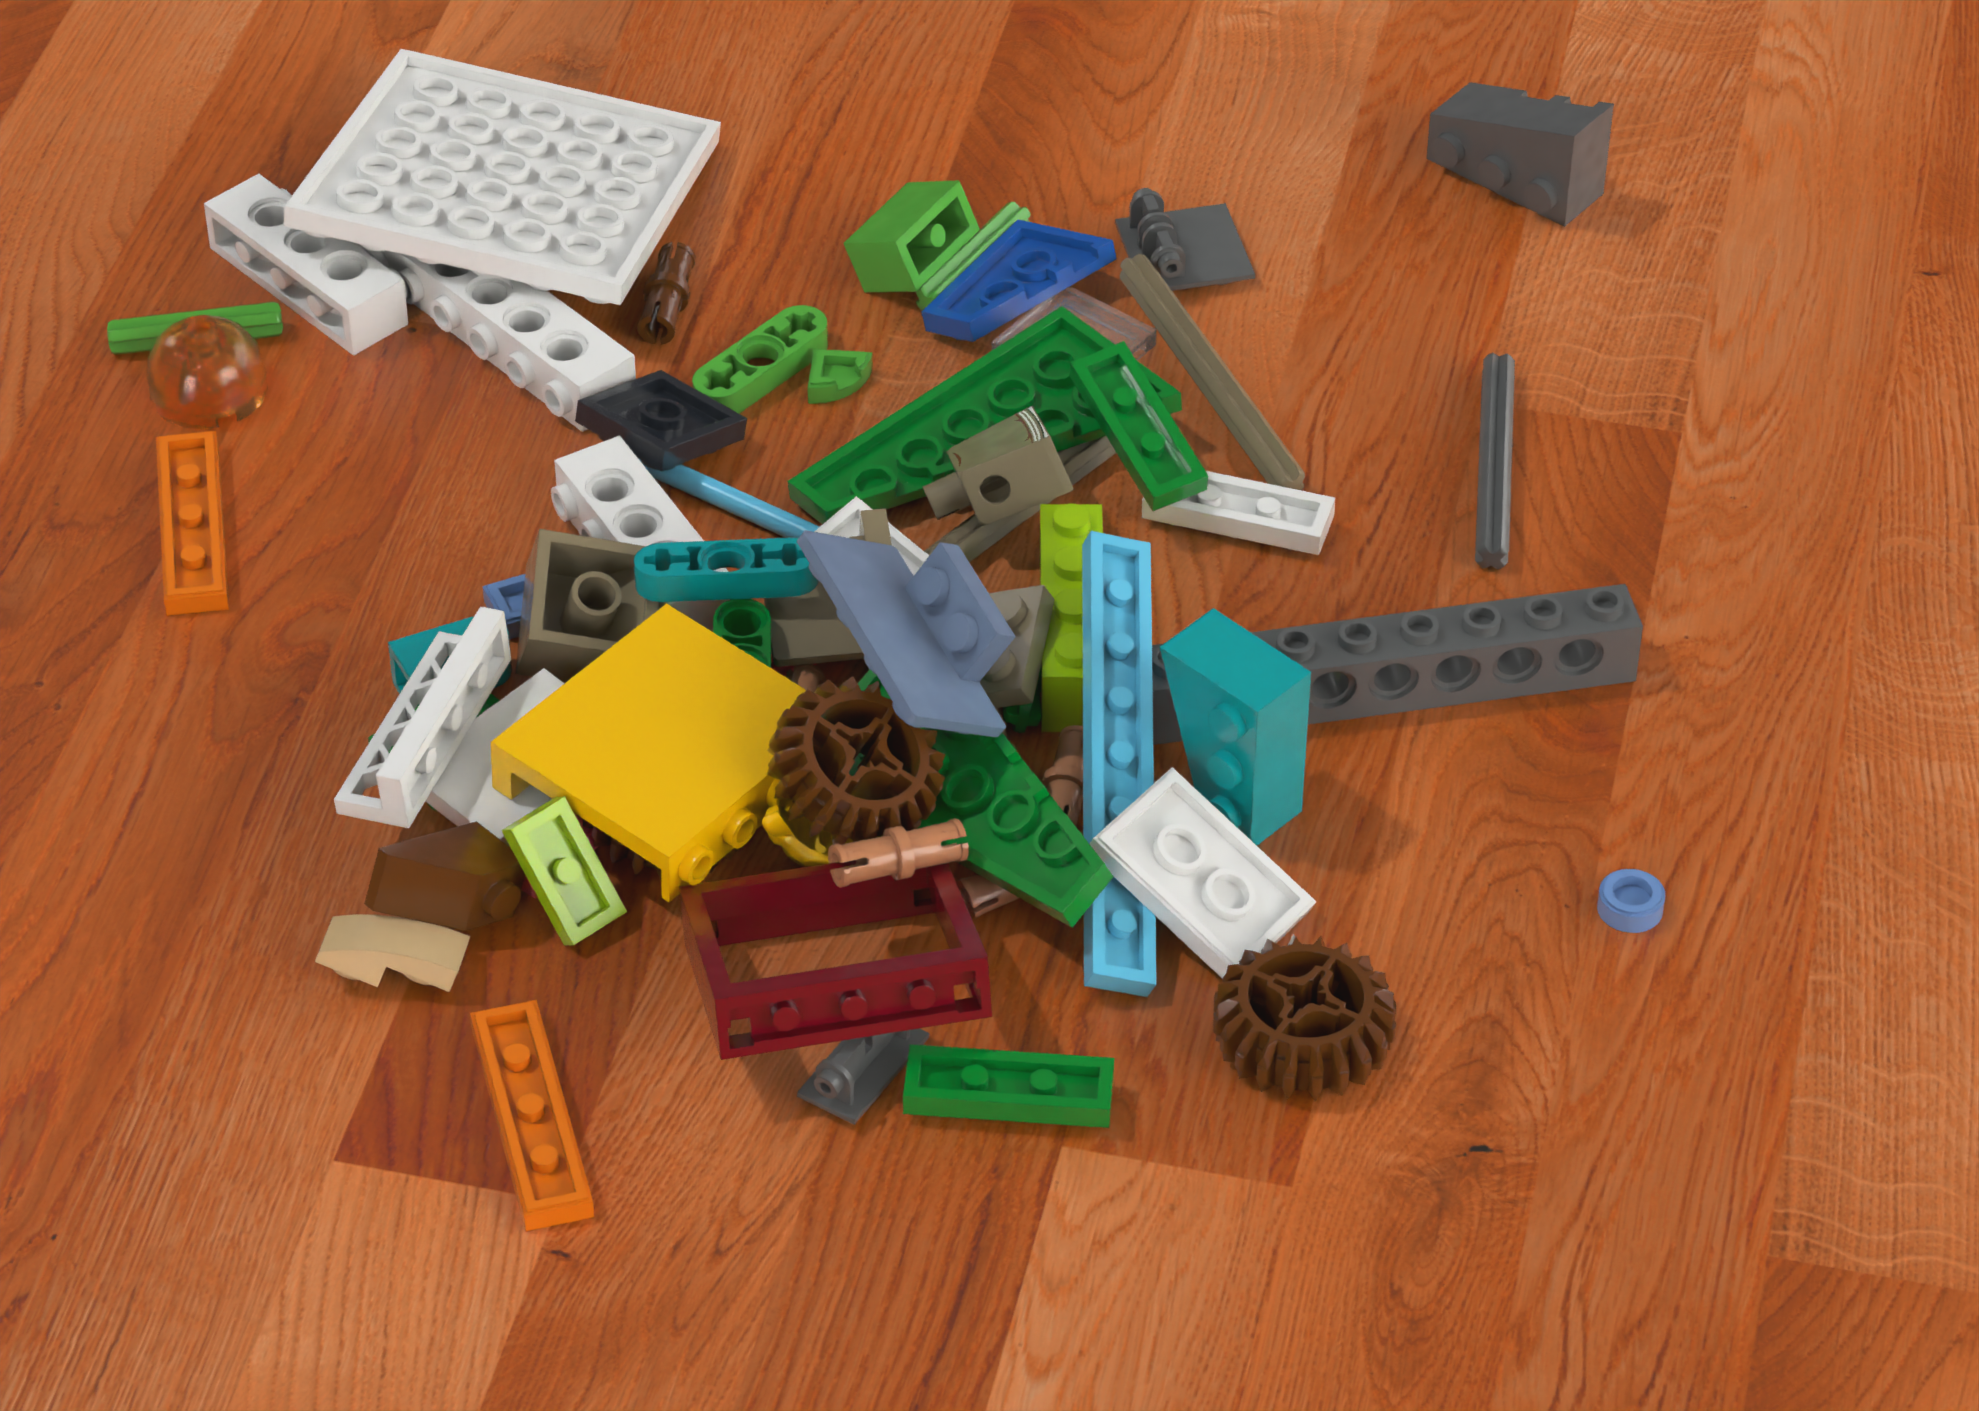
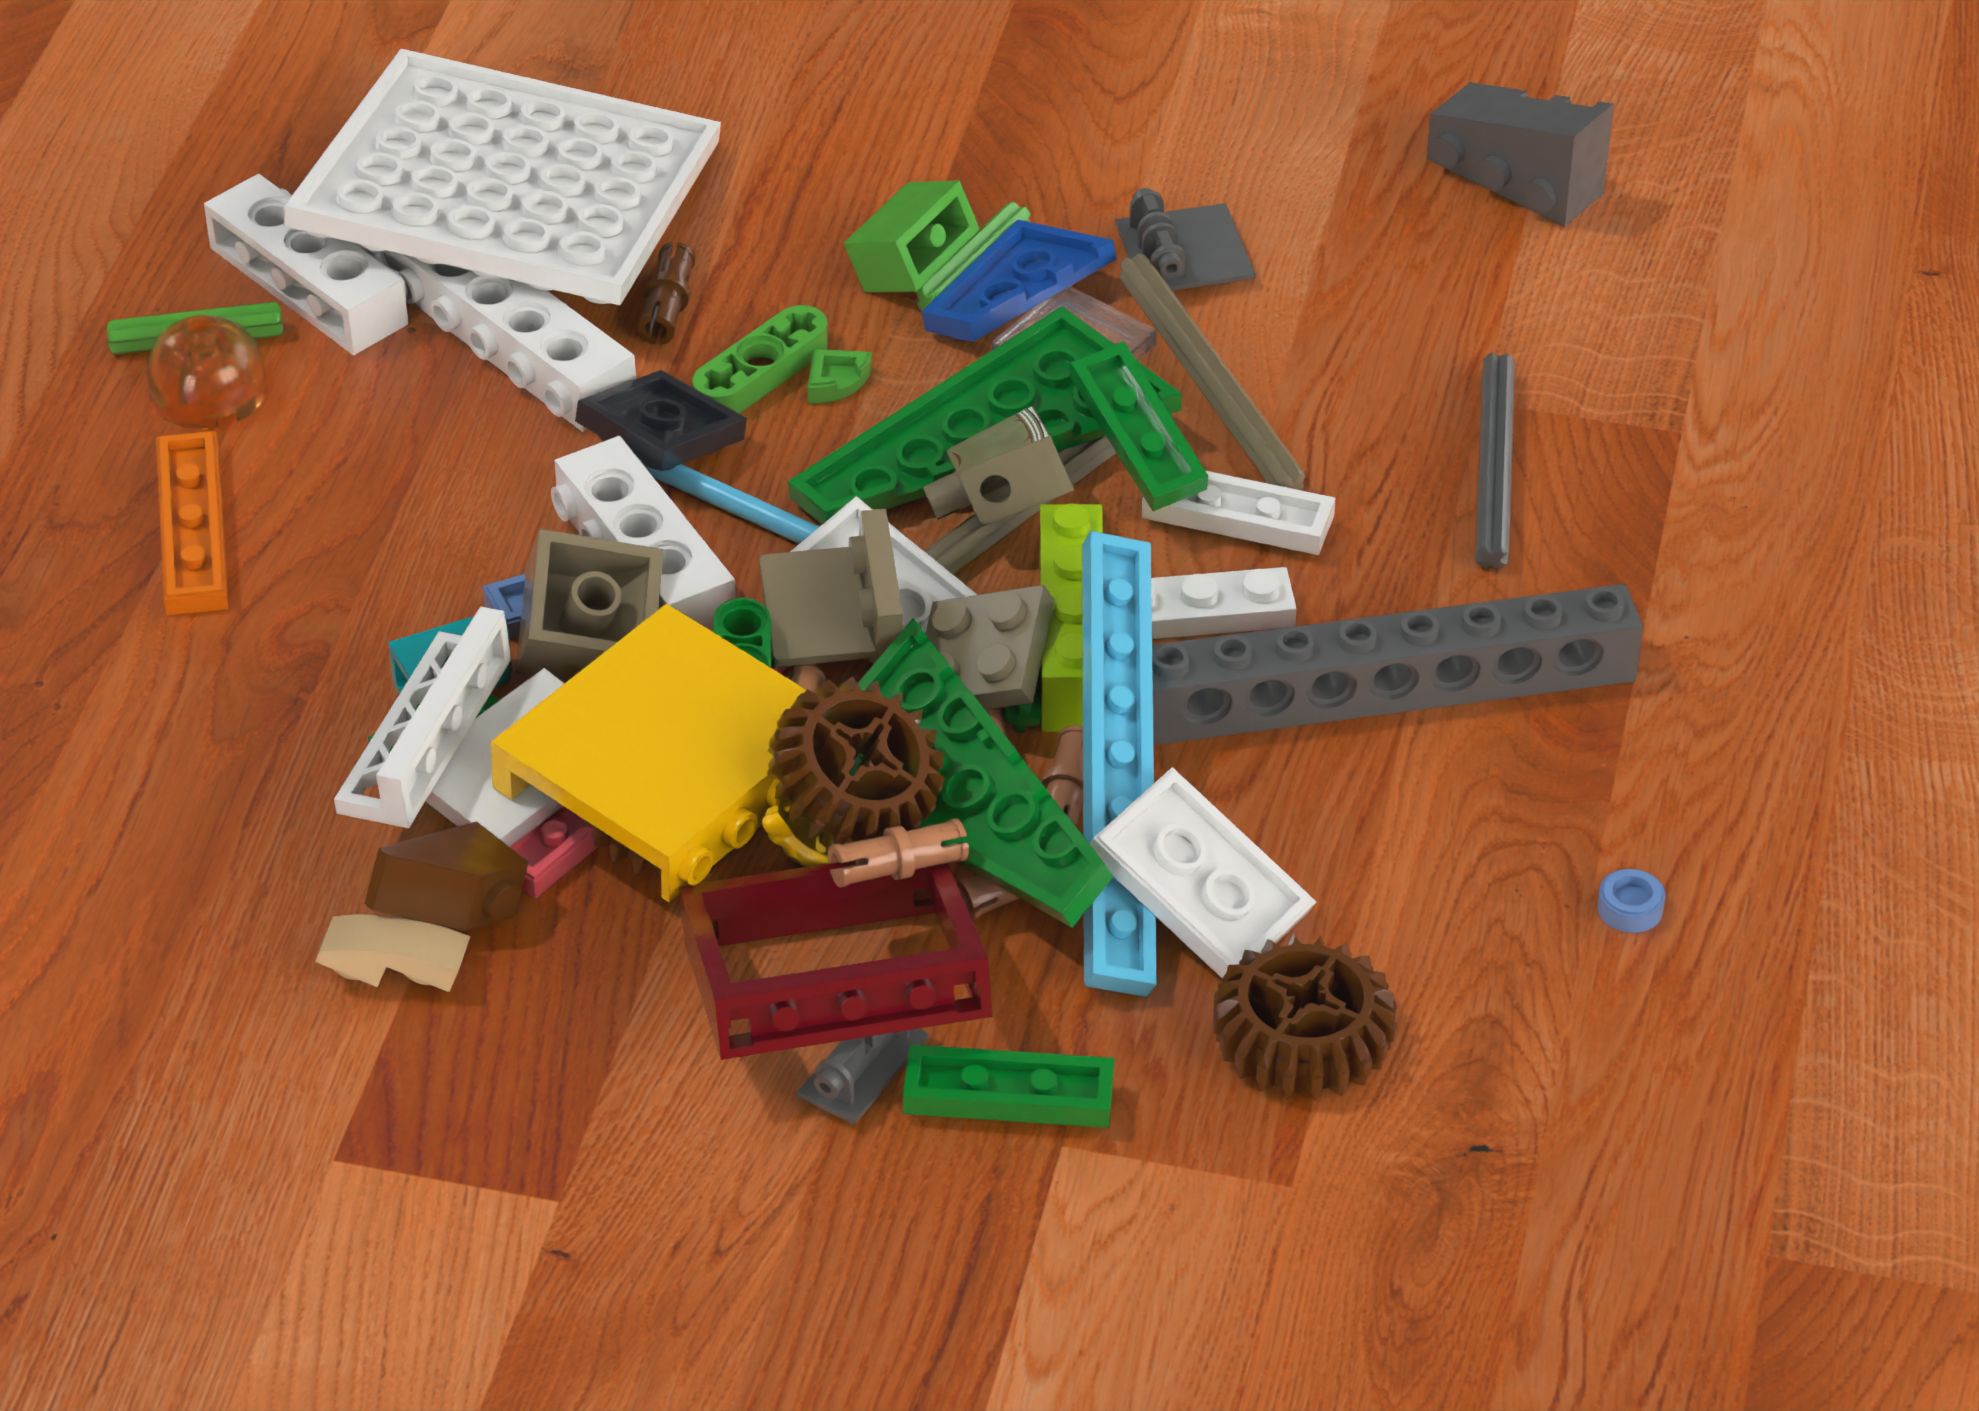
(531, 1116): orange tile -> none
(564, 871): lime plate -> none
(686, 570): teal beam -> none
(919, 633): sand blue bracket -> none
(1222, 603): none -> white plate
(1240, 721): teal wedge -> none

